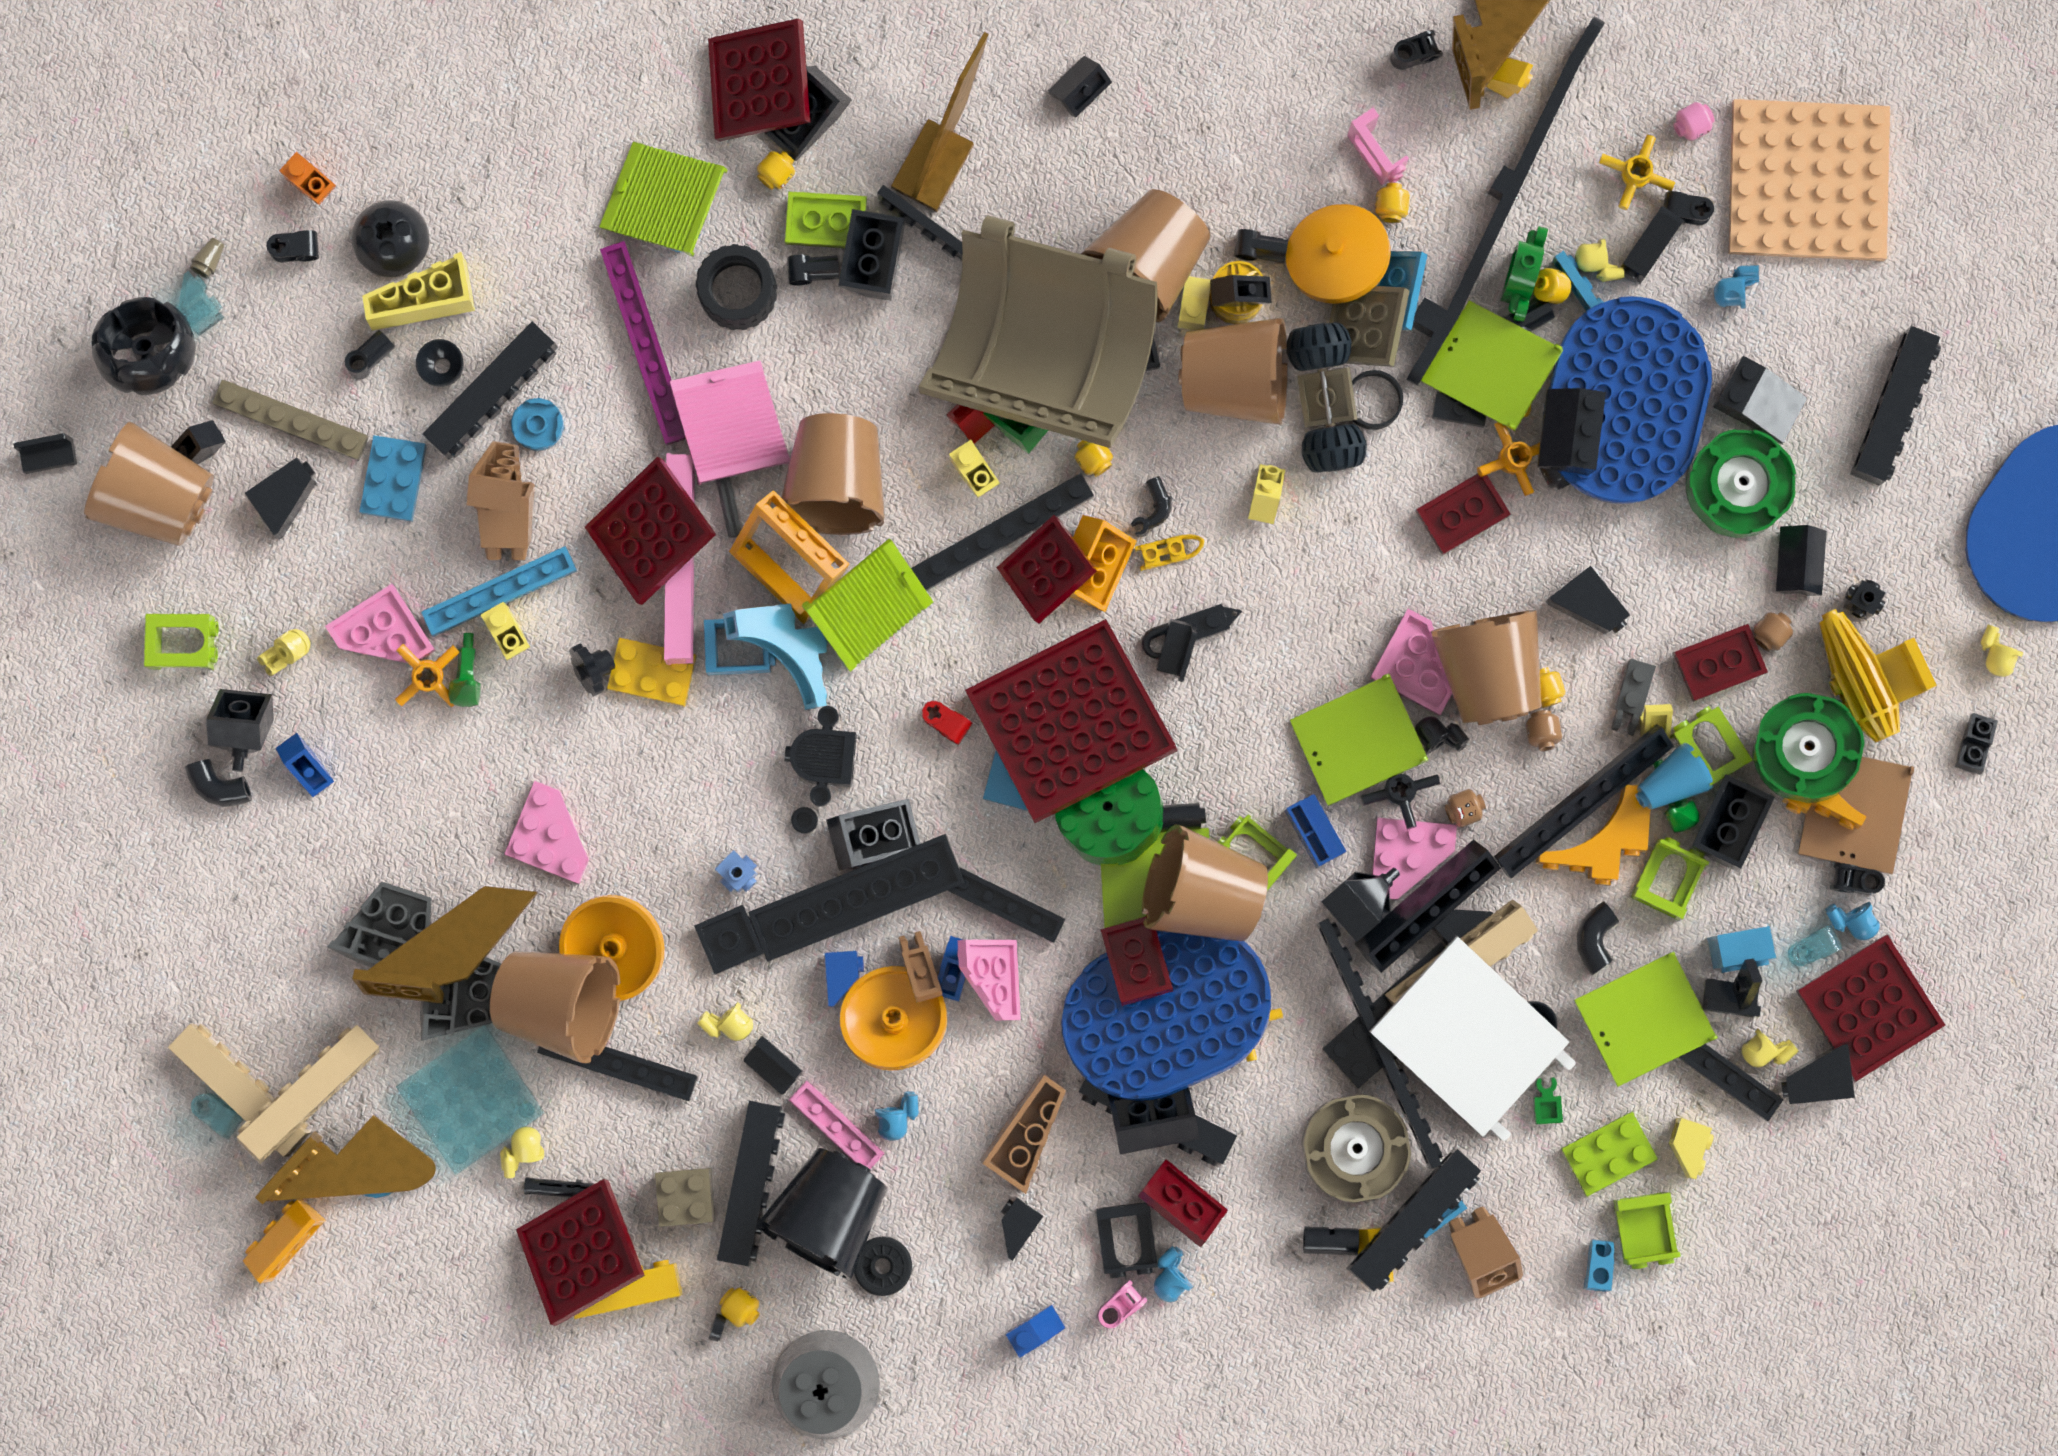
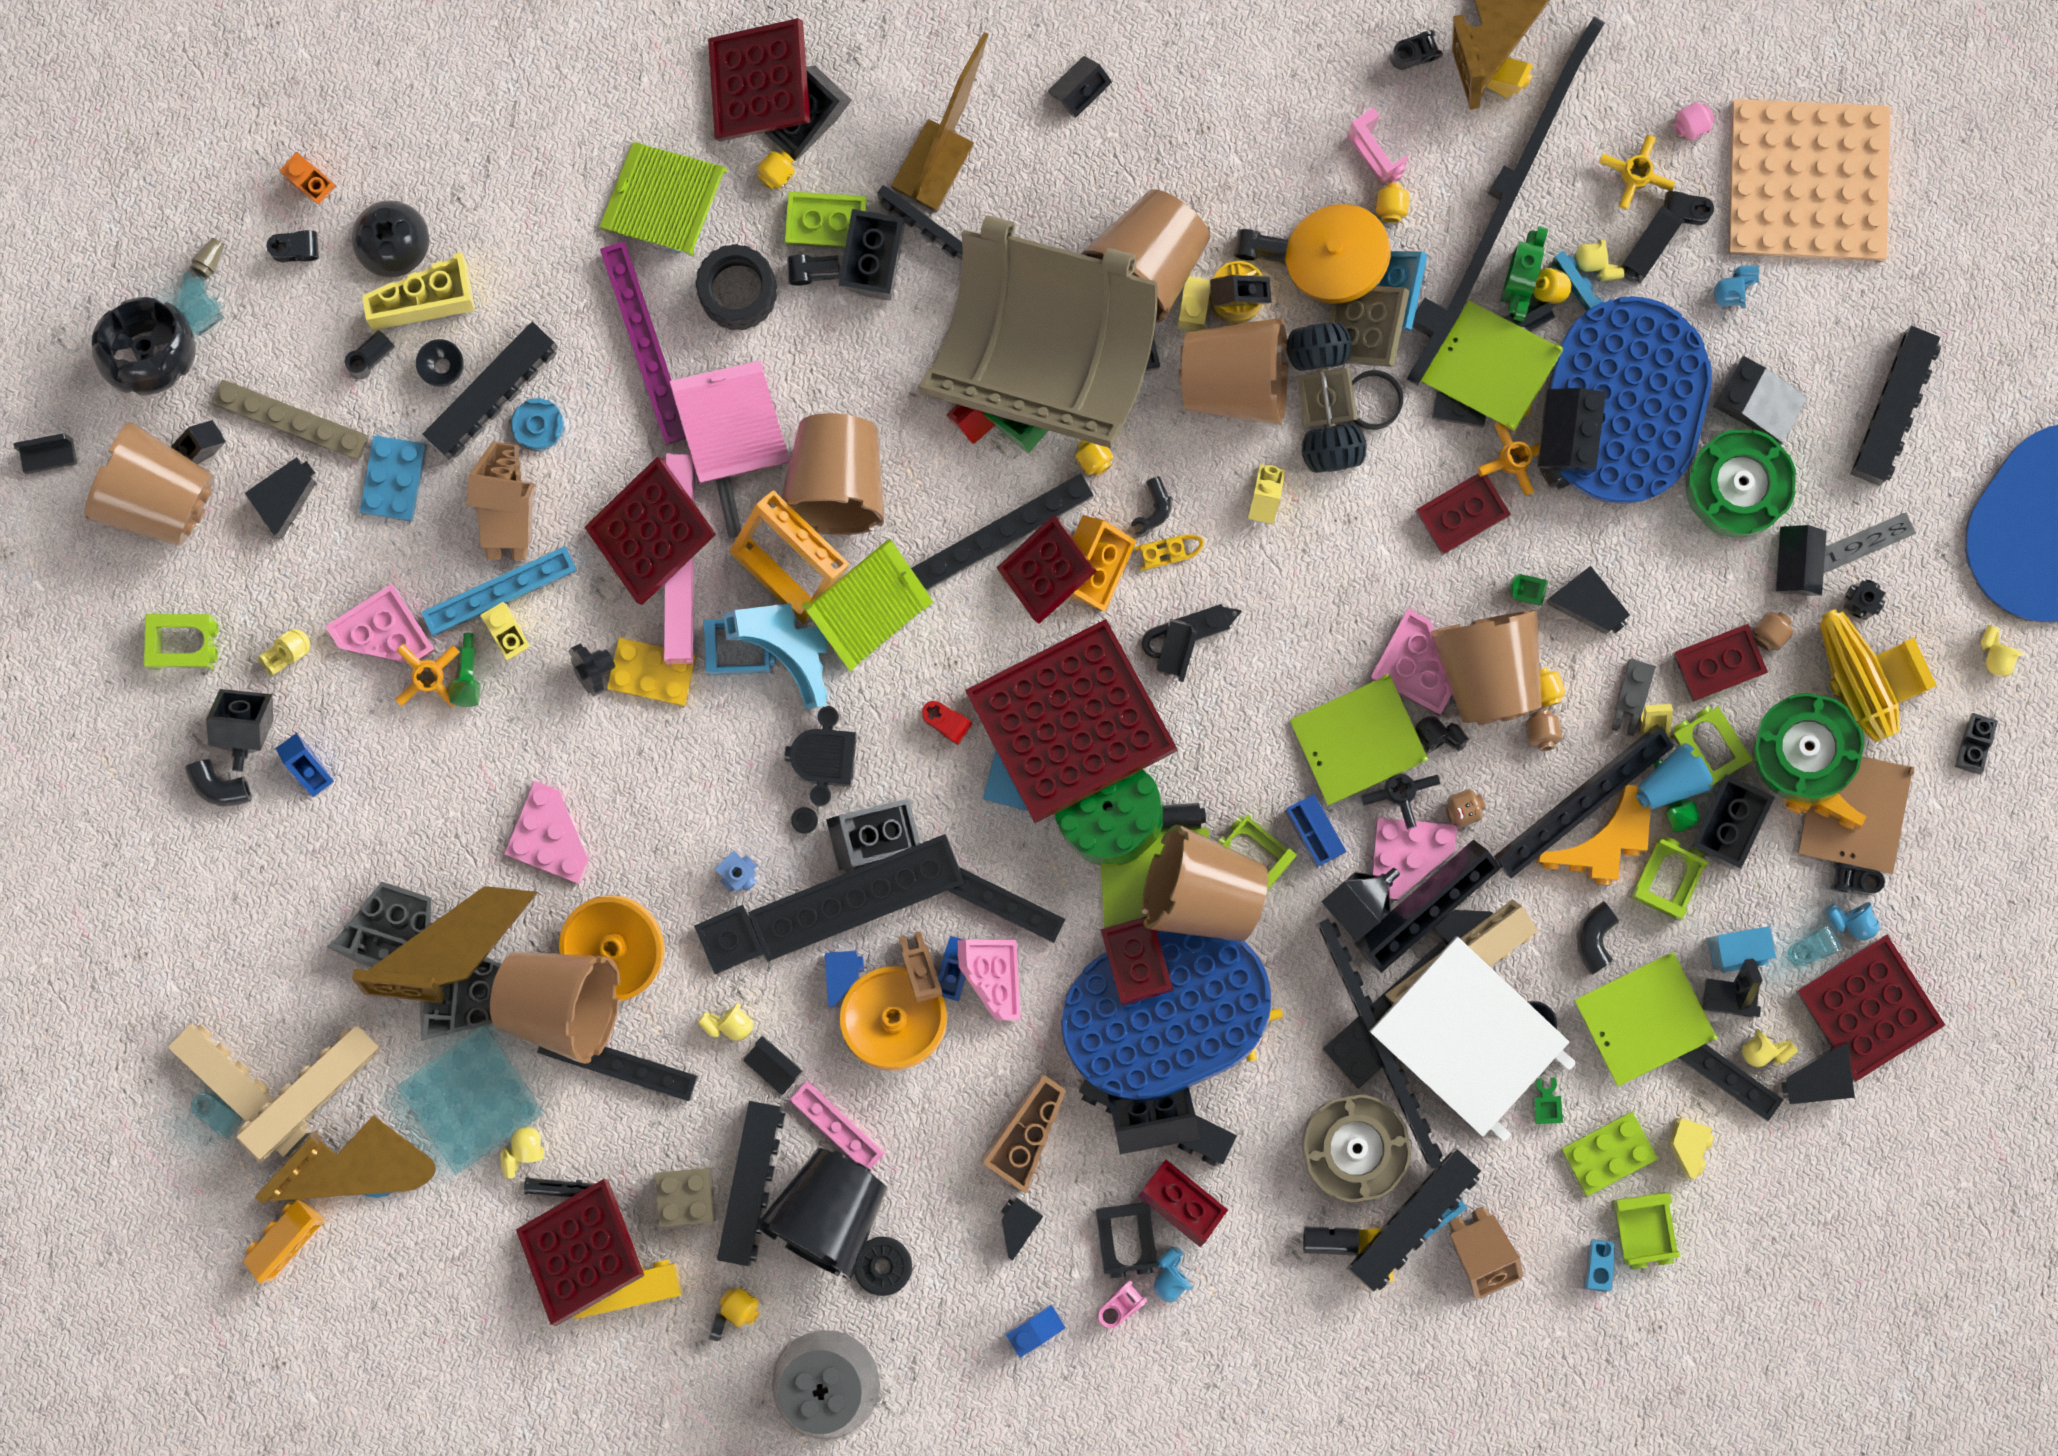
(894, 1119): dark azure piece -> none
(973, 469): light yellow slope -> none
(1528, 589): none -> green plate
(1867, 541): none -> flat silver sticker

